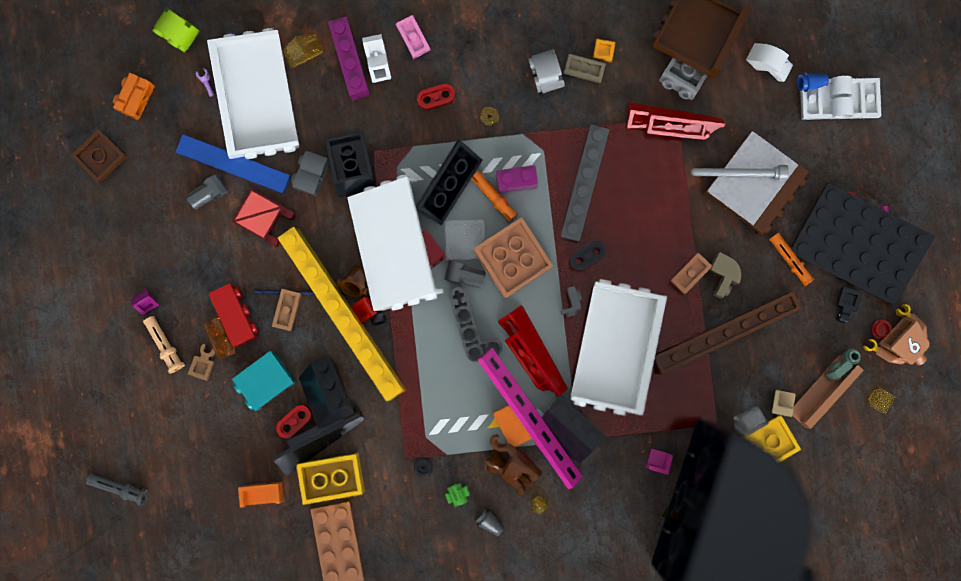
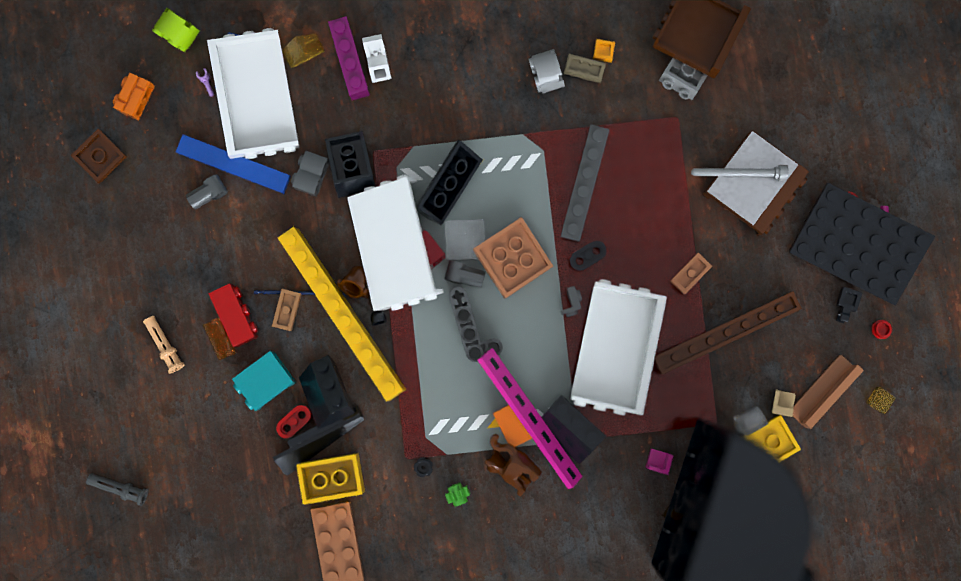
(144, 302): magenta tile -> none
(202, 366): medium nougat plate -> none
(259, 216): coral flag -> none
(261, 493): orange panel -> none
(363, 309): red tile -> none
(413, 37): bright pink plate -> none
(435, 94): red plate -> none
(487, 521): dark grey cone -> none
(489, 111): clear yellow plate -> none
(492, 194): orange pin -> none
(516, 179): magenta brick -> none
(531, 352): red wedge -> none
(539, 505): clear yellow plate -> none
(672, 122): red wedge -> none
(728, 271): dark tan brick -> none
(770, 59): white brick -> none
(806, 277): orange pin -> none
(811, 81): blue cone -> none
(838, 369): sand green plate -> none
(843, 99): white plate -> none
(905, 341): nougat torso -> none

